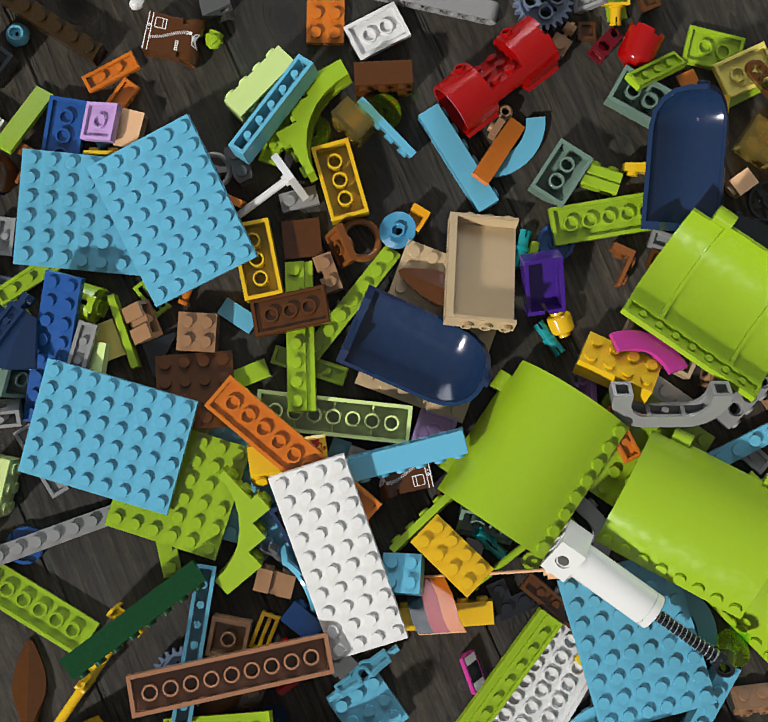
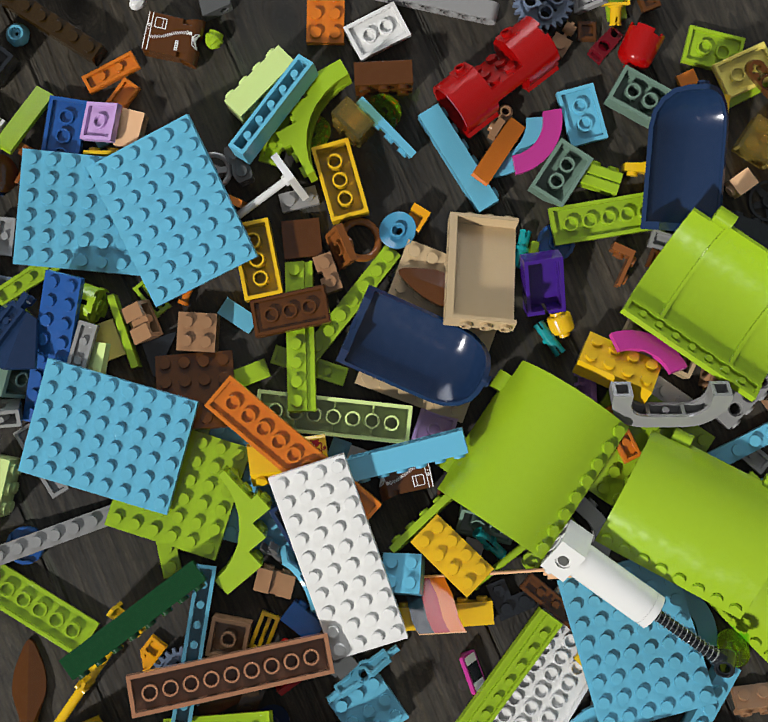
(152, 651): none -> light orange tile
(545, 144): none -> dark pink tile
(582, 115): none -> medium azure plate
(655, 70): lime tile -> none

